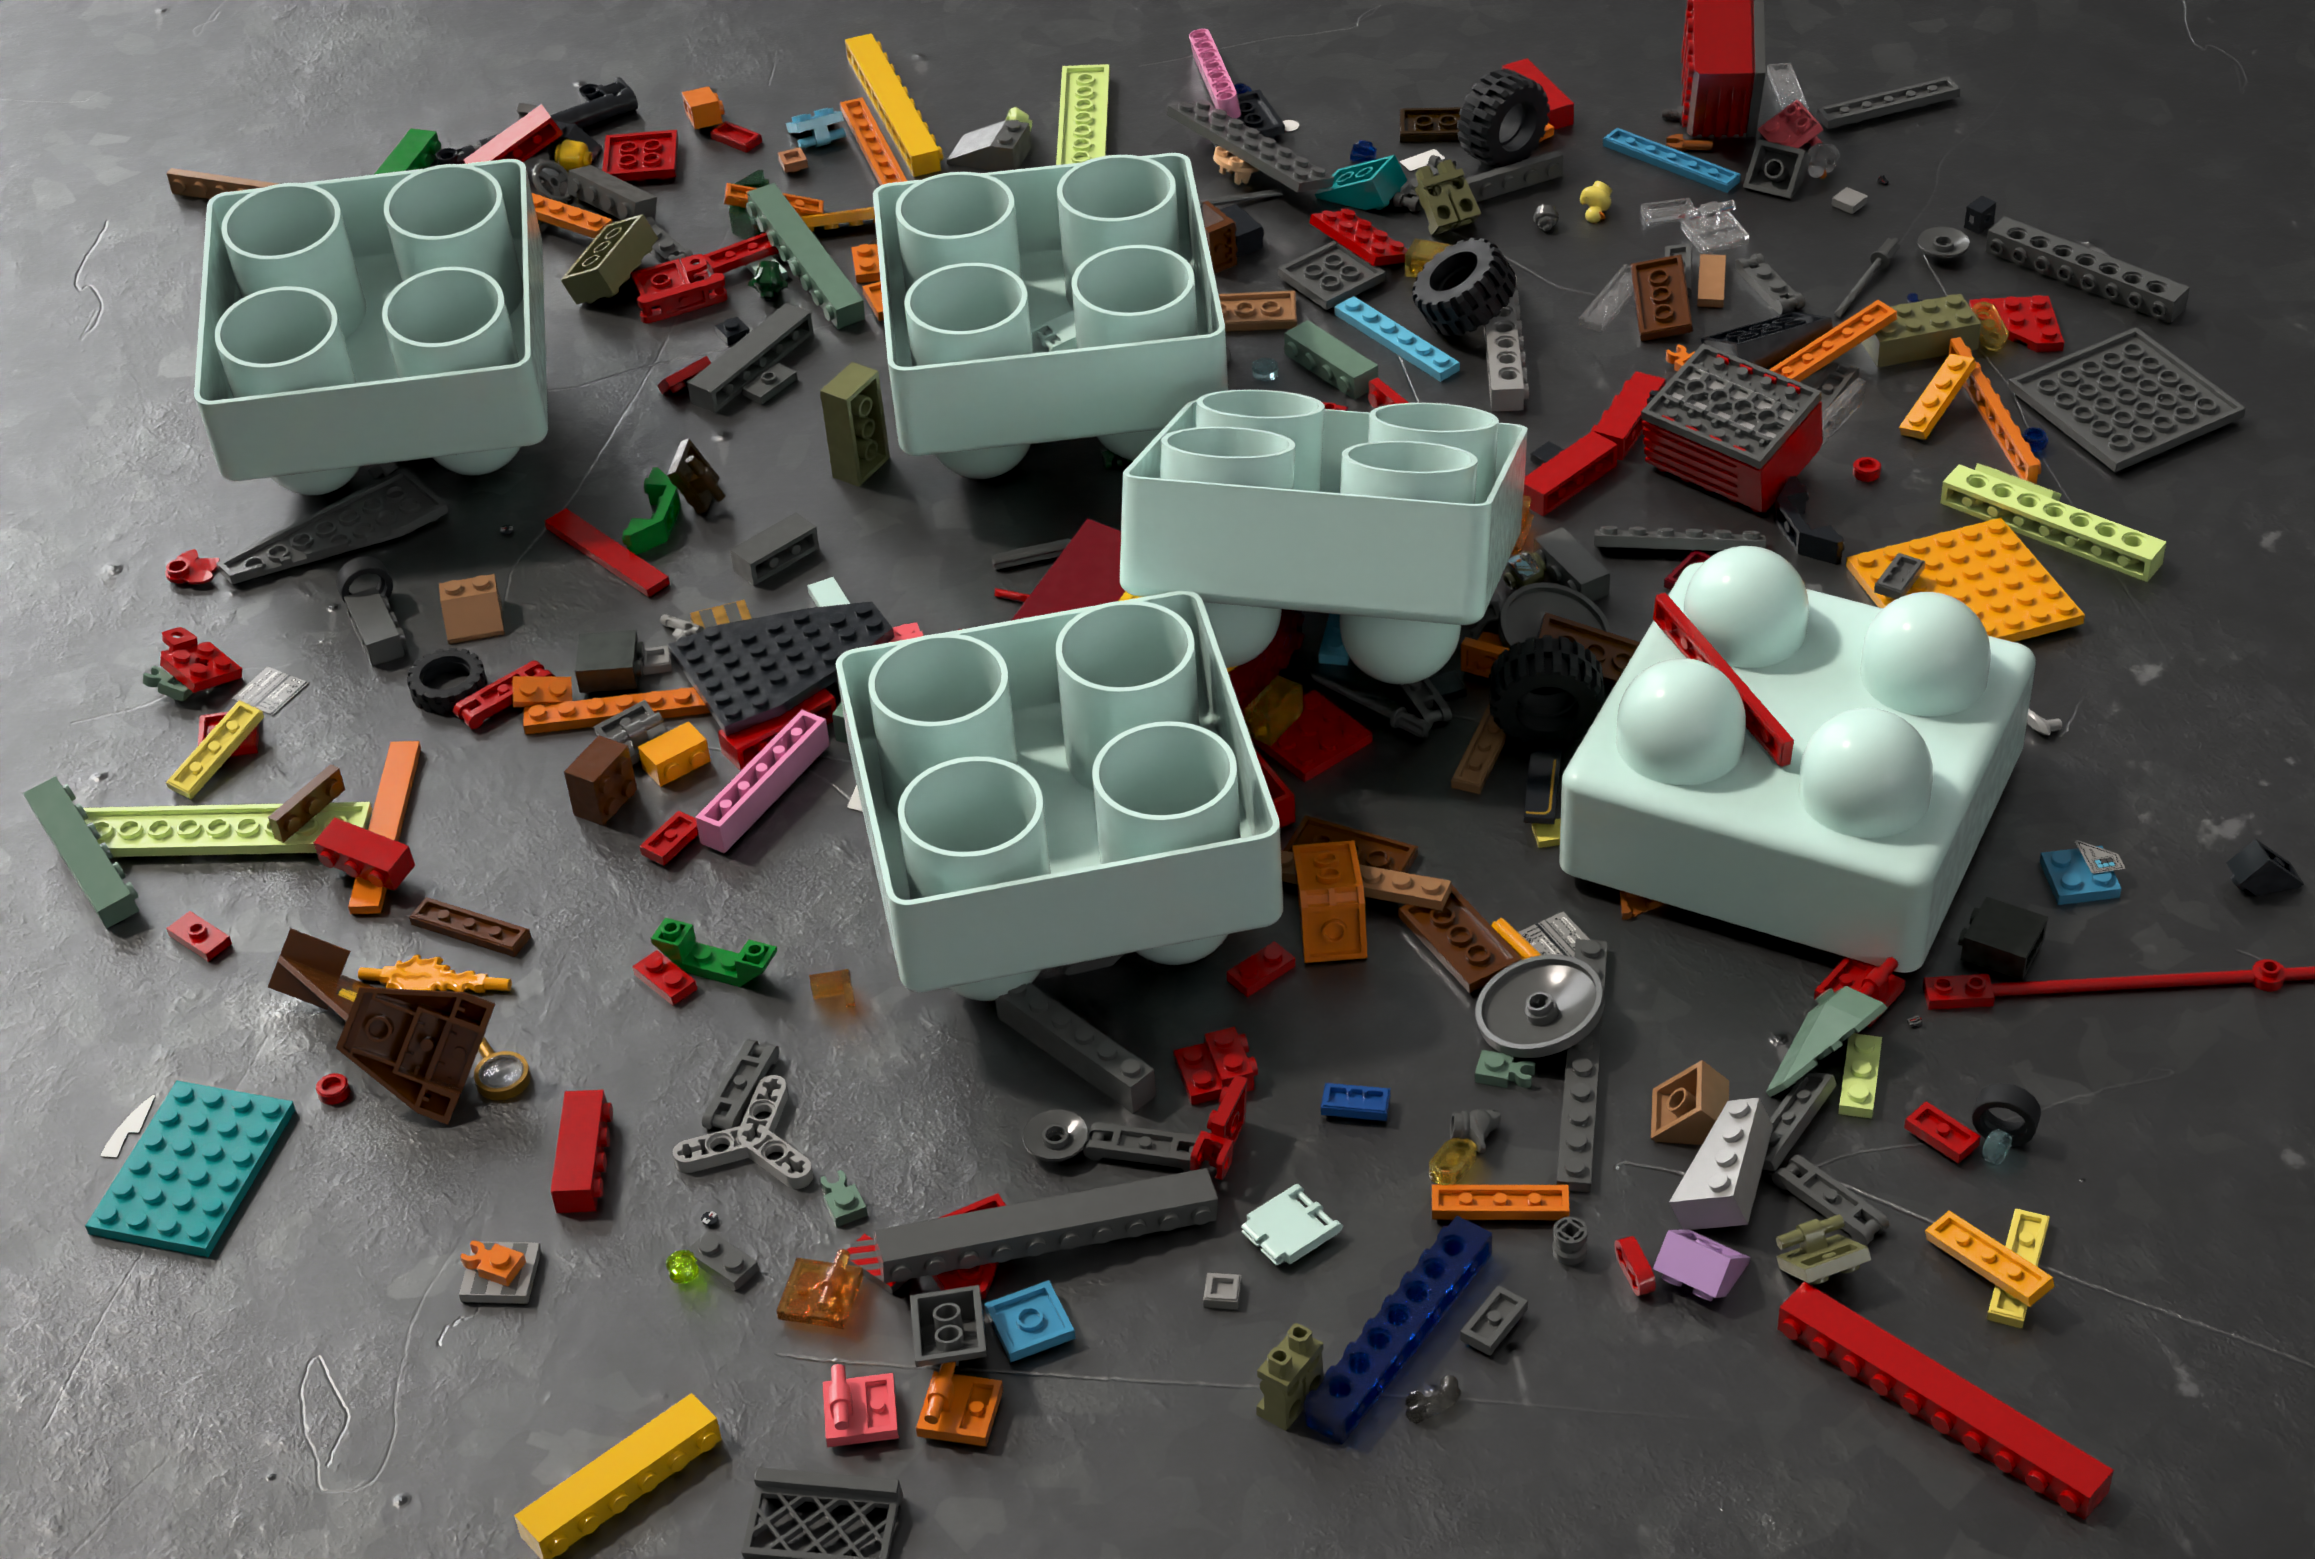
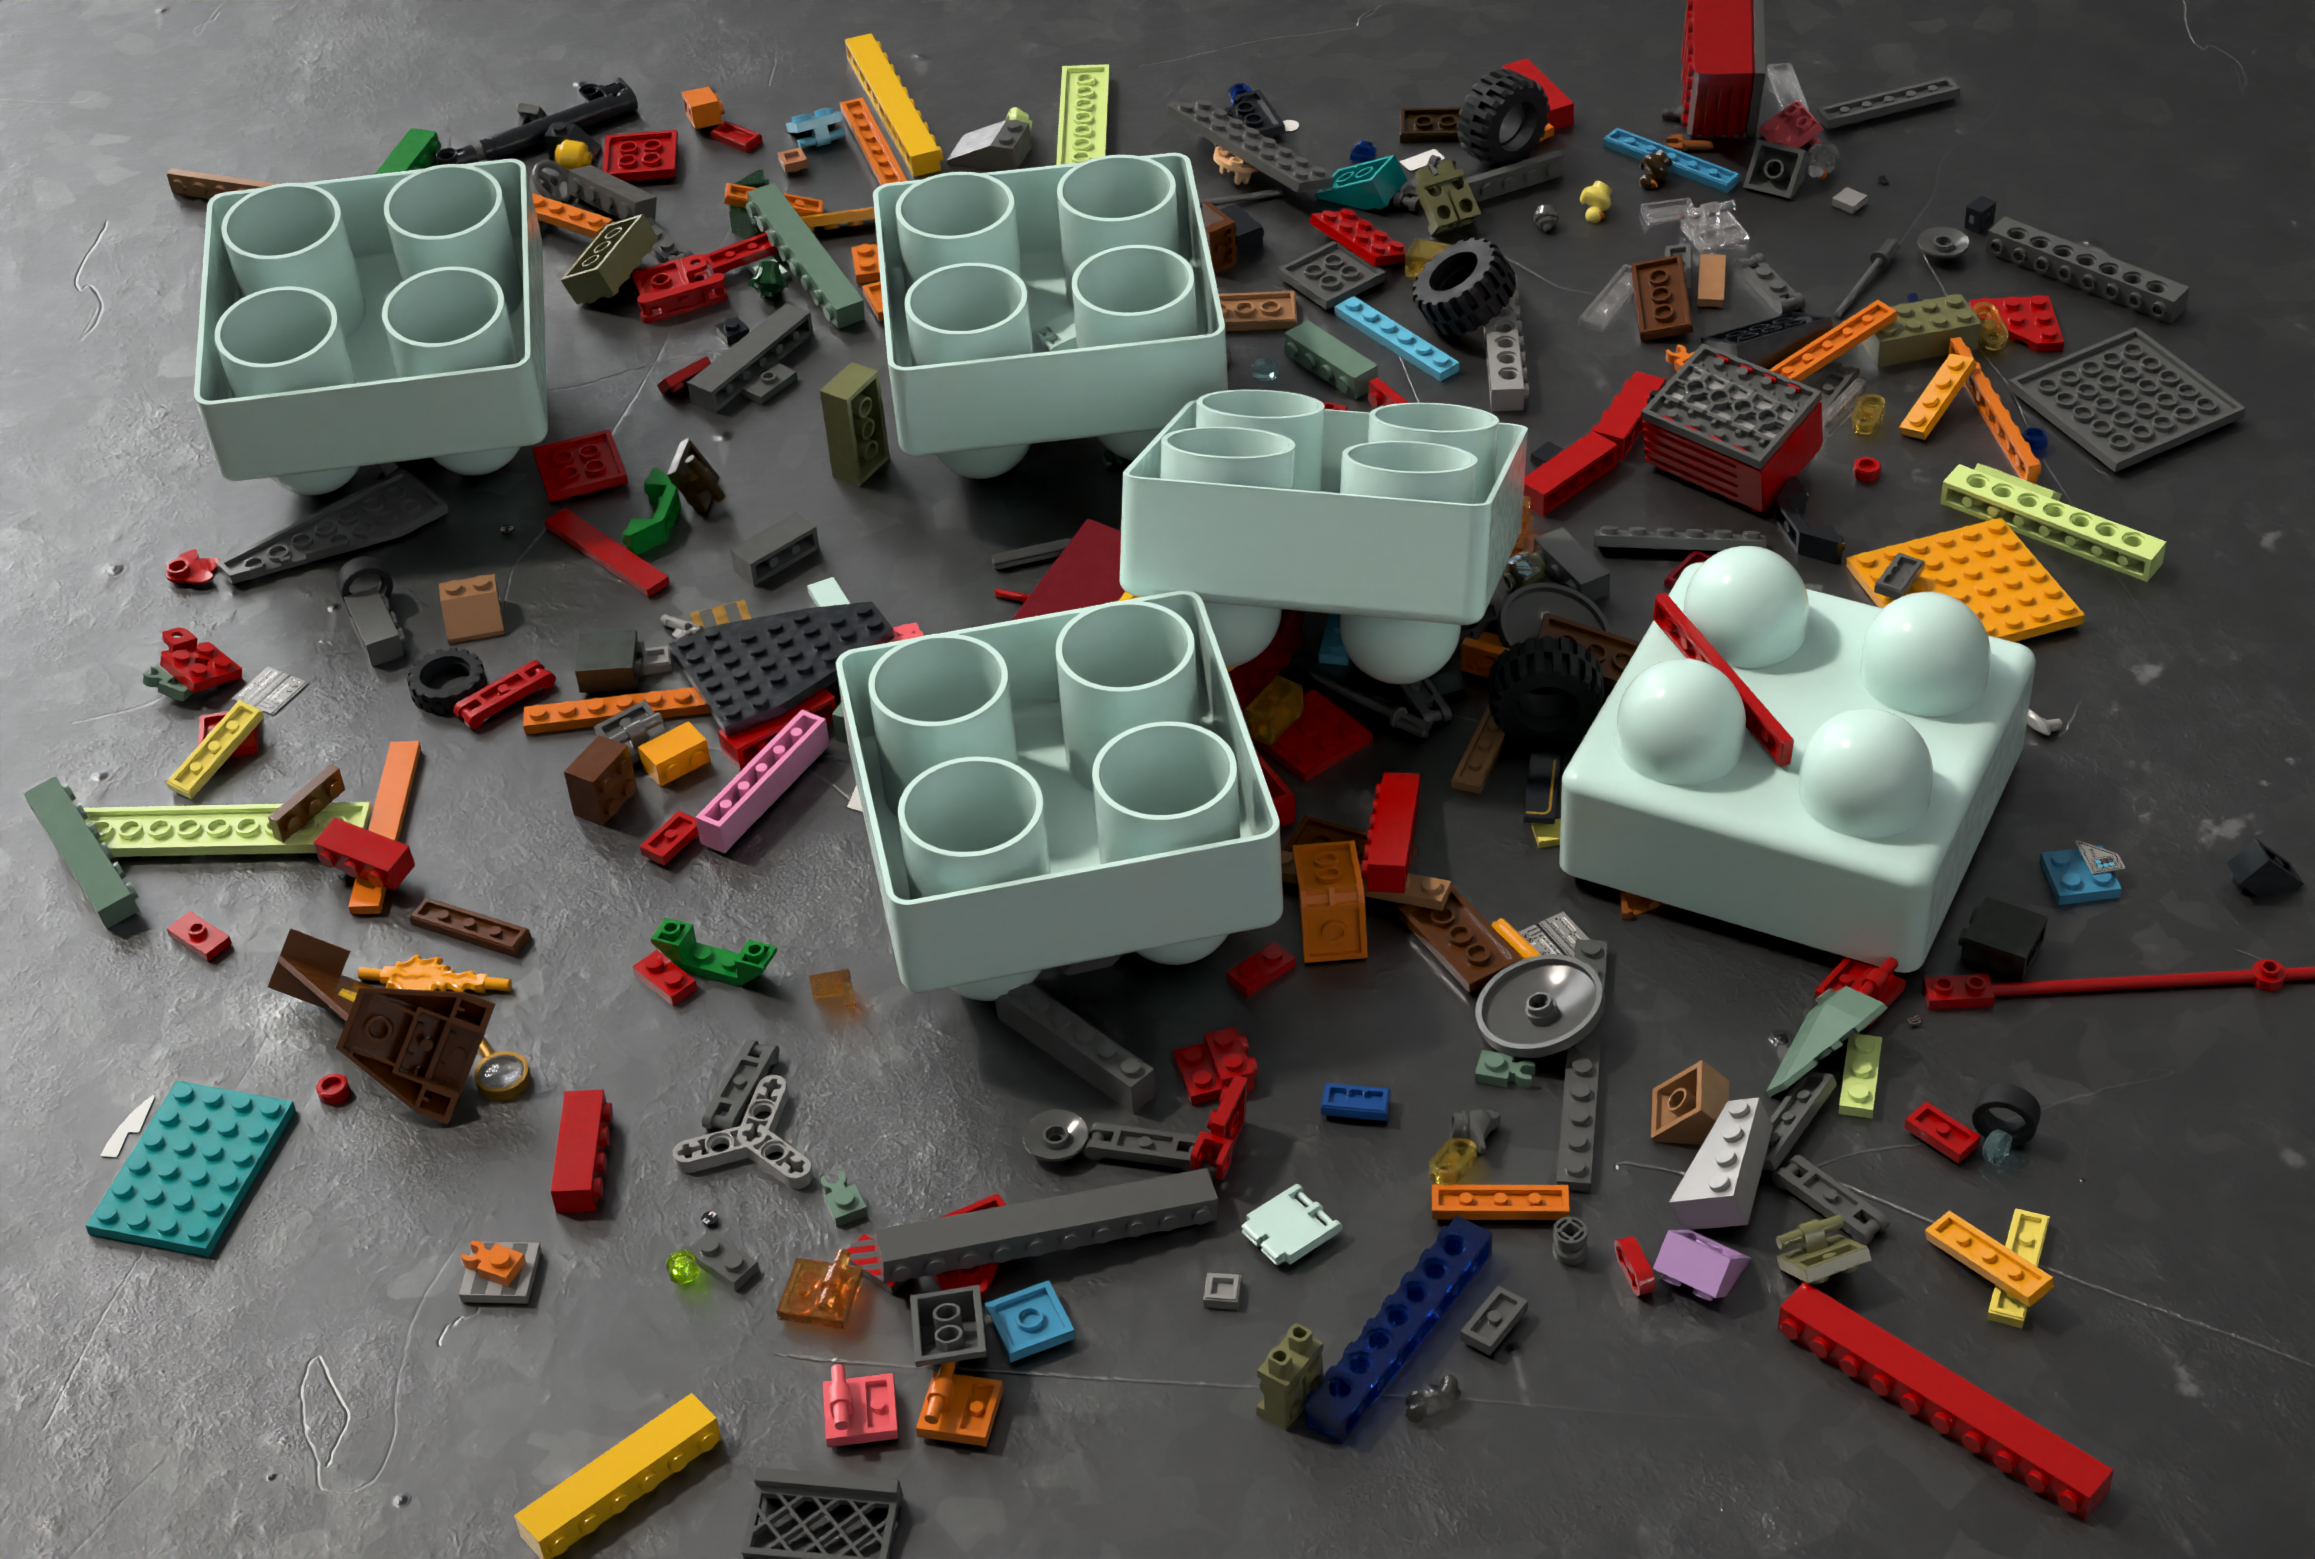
(520, 139): brick -> none
(540, 690): orange plate -> none
(579, 465): none -> red plate
(1214, 72): bright pink beam -> none
(1391, 833): none -> red brick
(1657, 168): none -> dark brown animal
(1867, 414): none -> clear yellow plate

